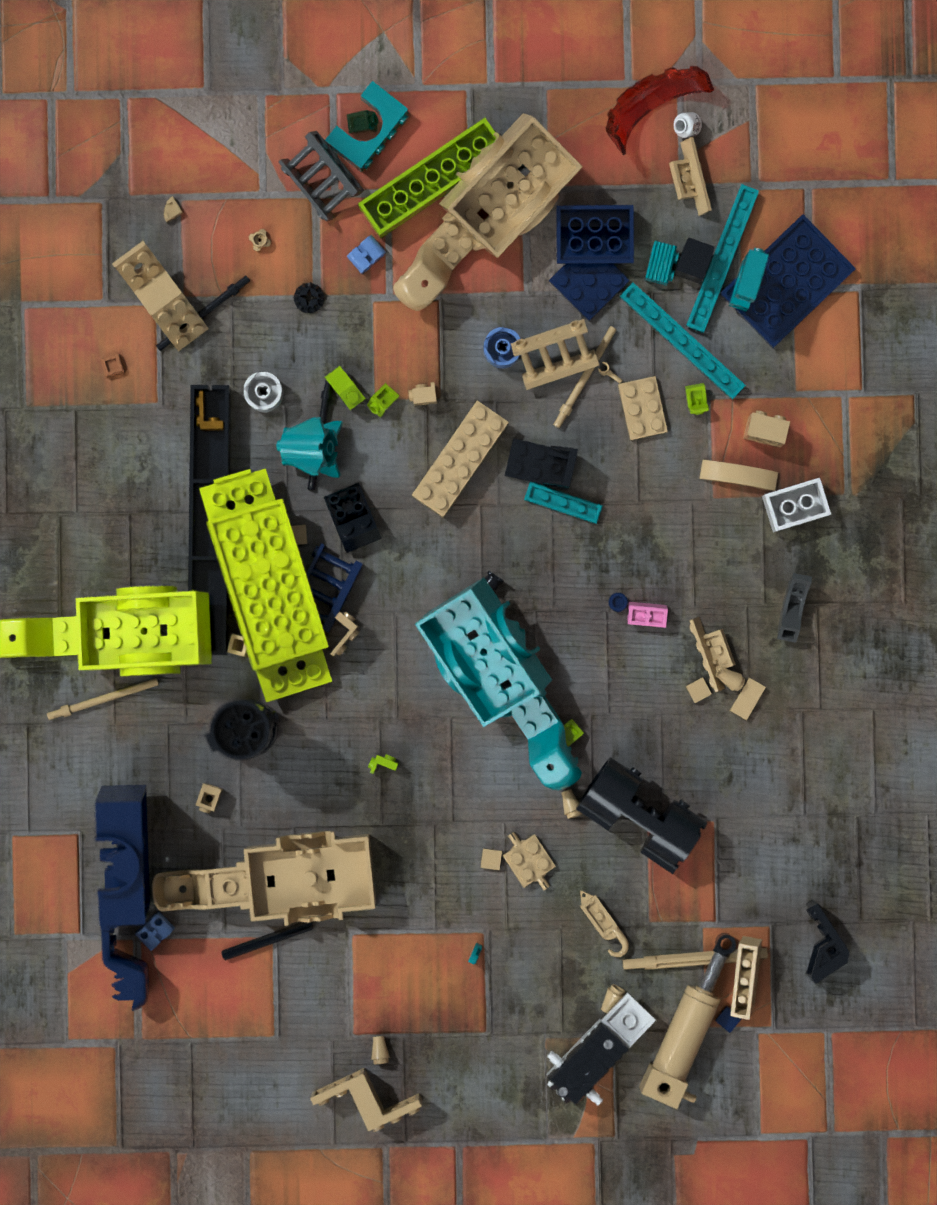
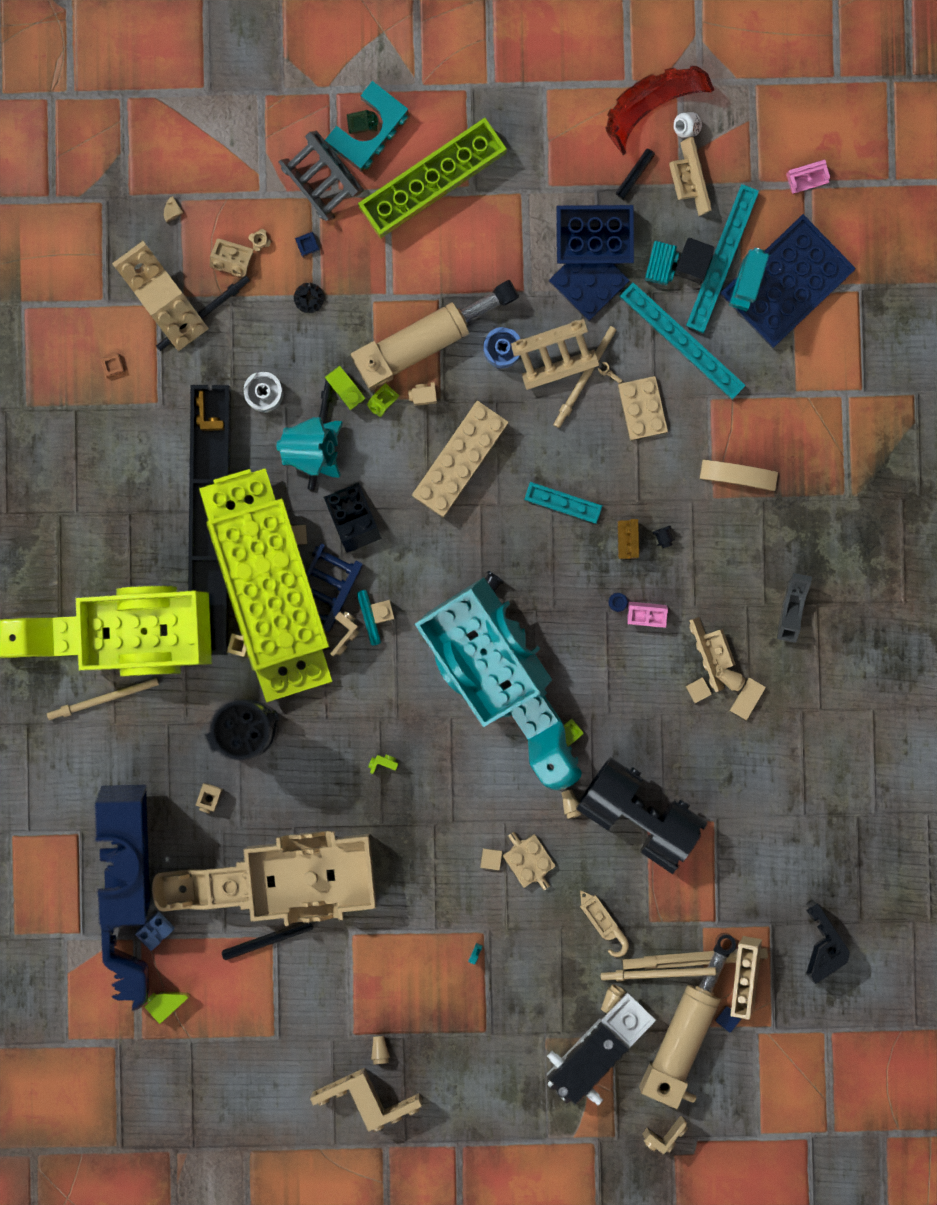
(165, 1003): none -> lime slope
(230, 257): none -> tan bracket
(307, 244): none -> dark blue tile
(366, 254): medium blue piece -> none
(368, 617): none -> teal axle
(382, 611): none -> tan brick
(423, 338): none -> tan piece
(498, 187): tan piece -> none
(541, 464): black bracket -> none
(621, 975): none -> tan bar
(628, 539): none -> pearl gold bracket
(635, 173): none -> black axle
(664, 537): none -> black brick
(667, 1142): none -> tan bracket
(696, 399): lime bracket -> none
(766, 429): tan brick -> none
(796, 505): white brick -> none
(808, 176): none -> bright pink hinge

